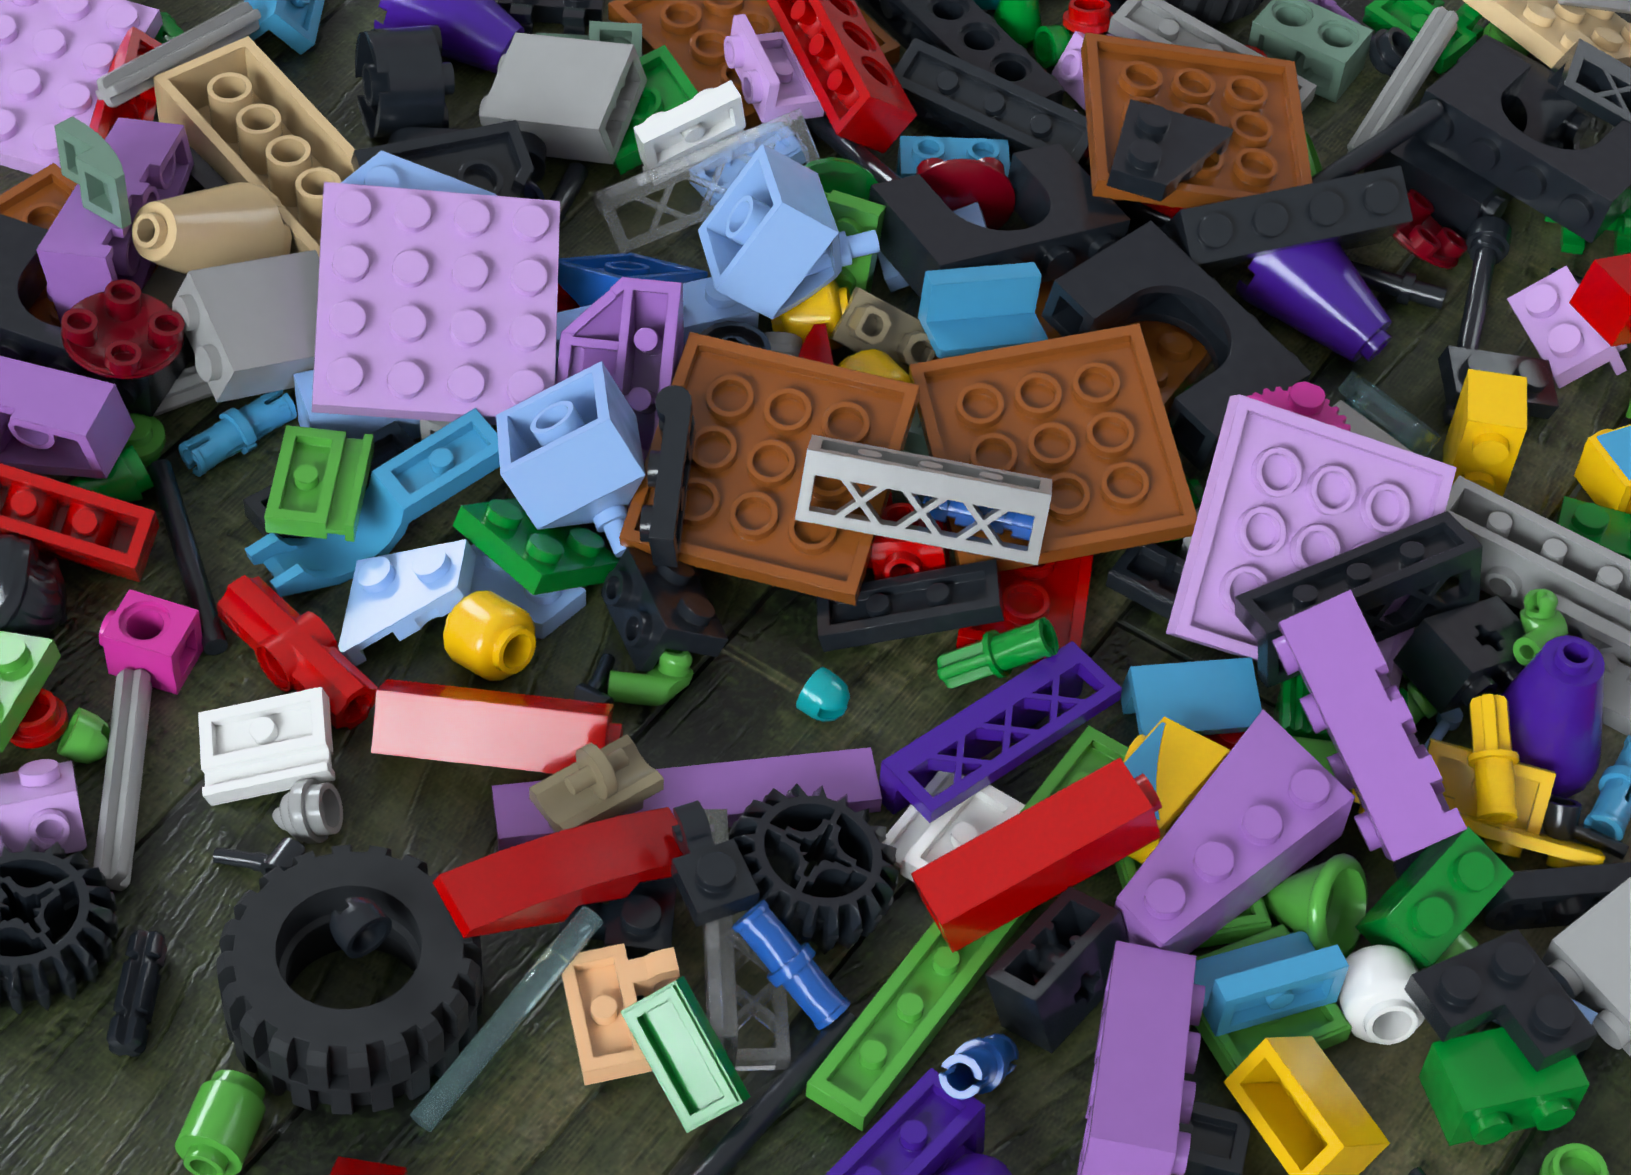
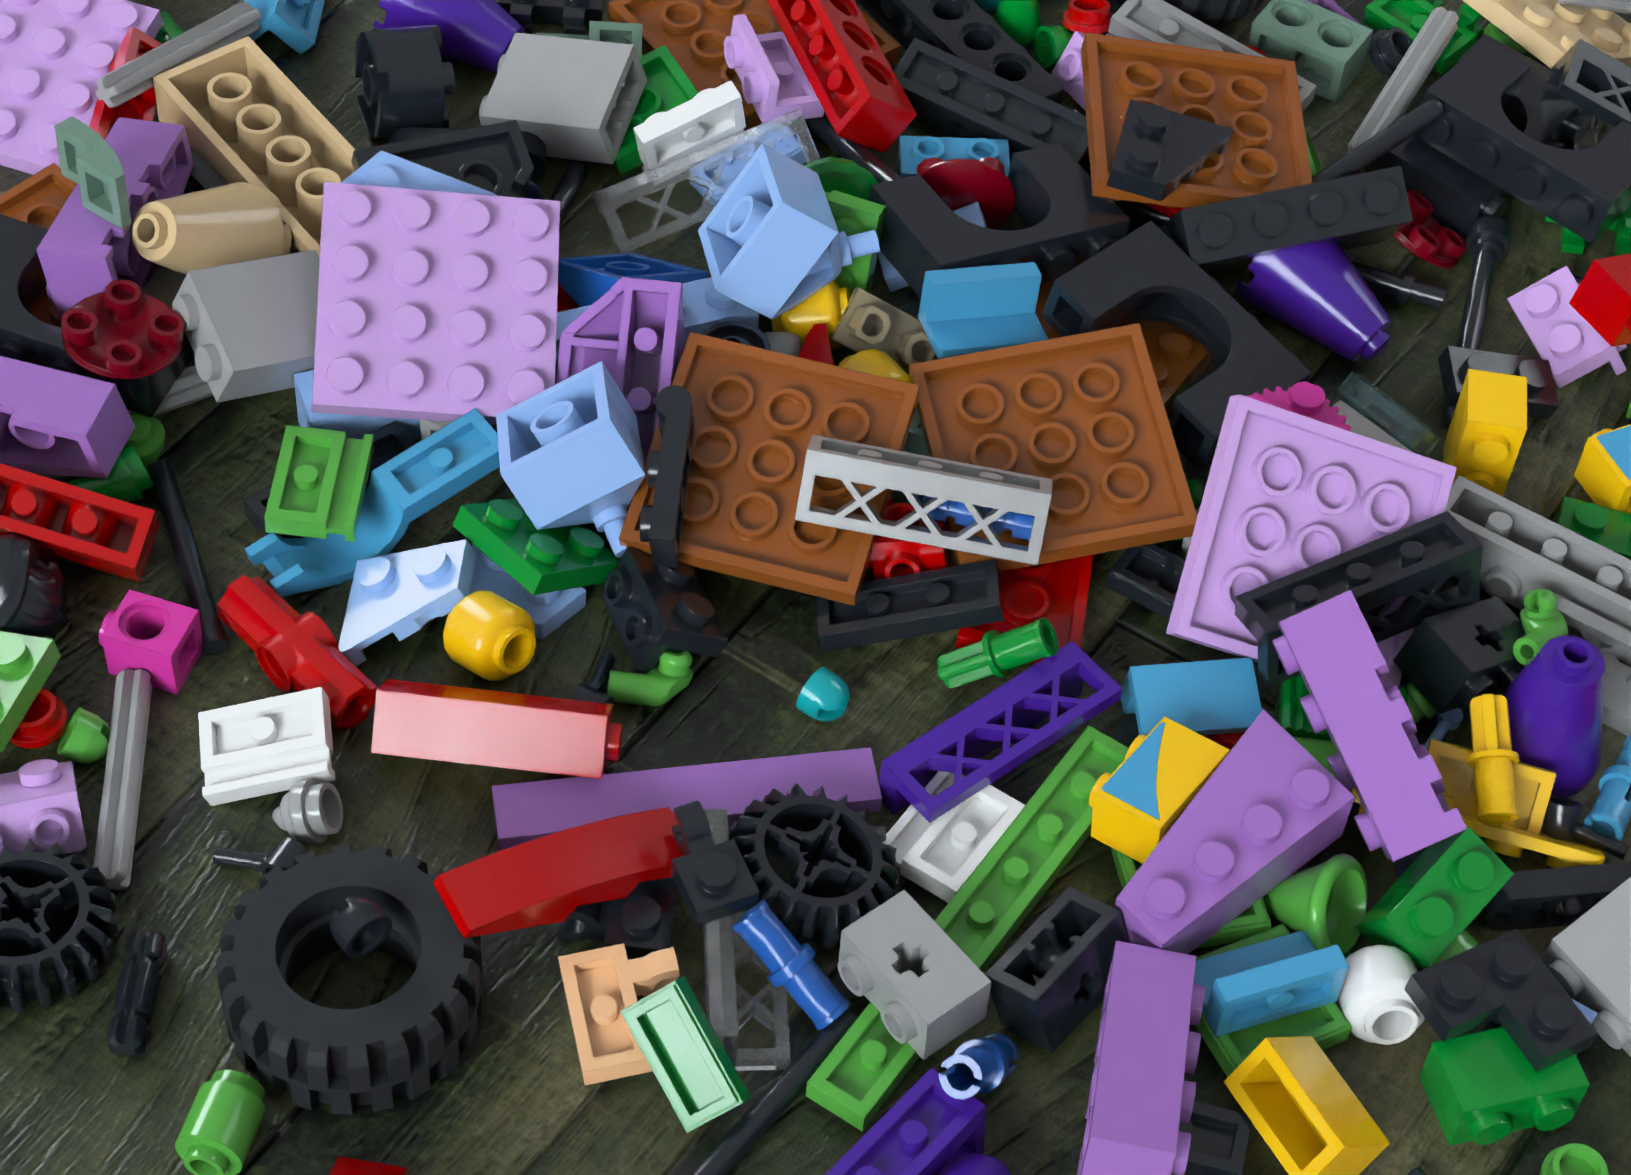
(237, 431): dark azure pin -> none
(506, 1019): clear light blue bar -> none
(596, 786): dark tan hips -> none
(913, 975): none -> light grey brick
(1039, 853): red brick -> none

